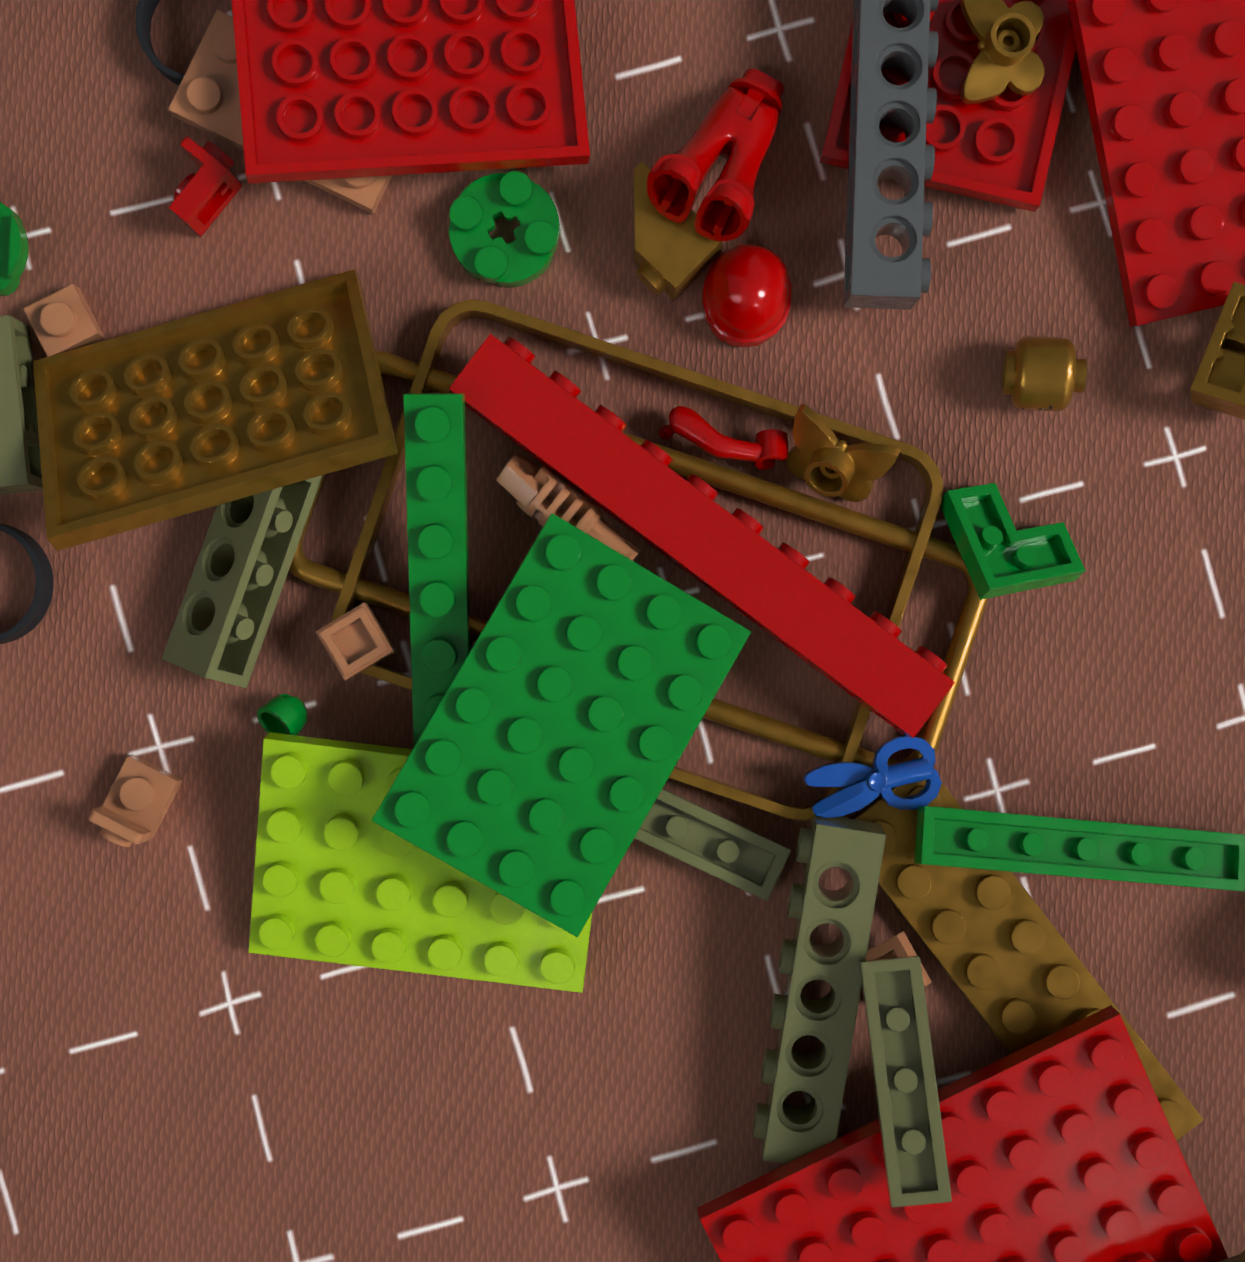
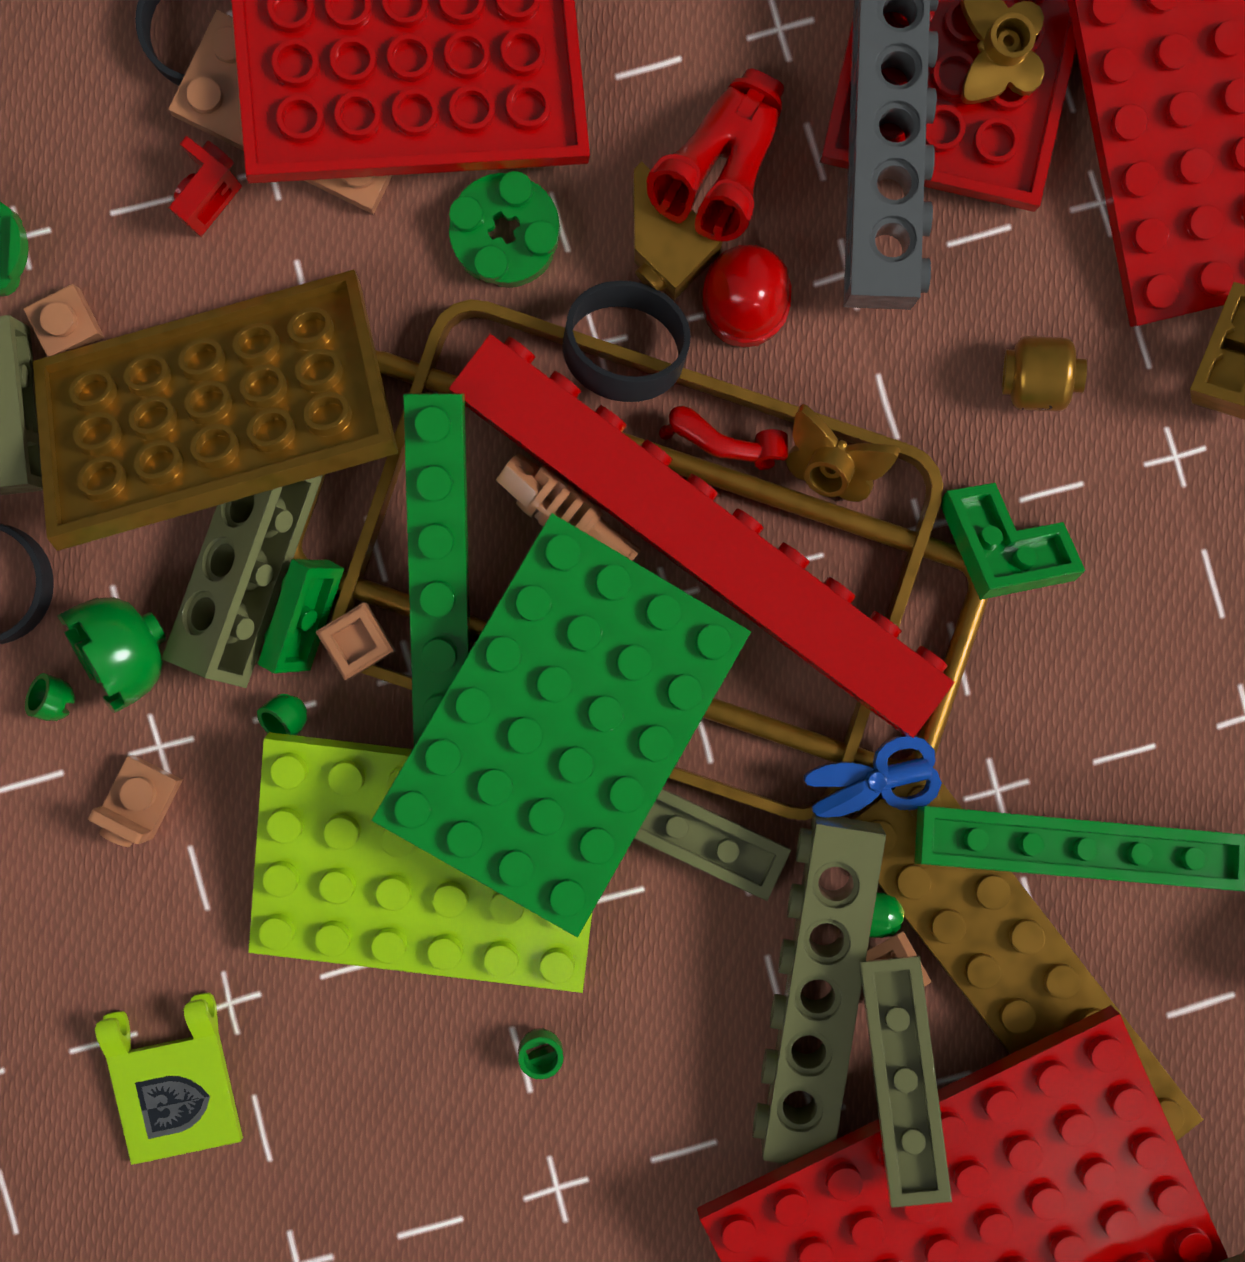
(48, 698): none -> green hinge
(116, 647): none -> green cylinder
(173, 1092): none -> lime flag
(300, 612): none -> green plate
(544, 1061): none -> green hinge
(637, 297): none -> black tyre
(887, 916): none -> green hinge

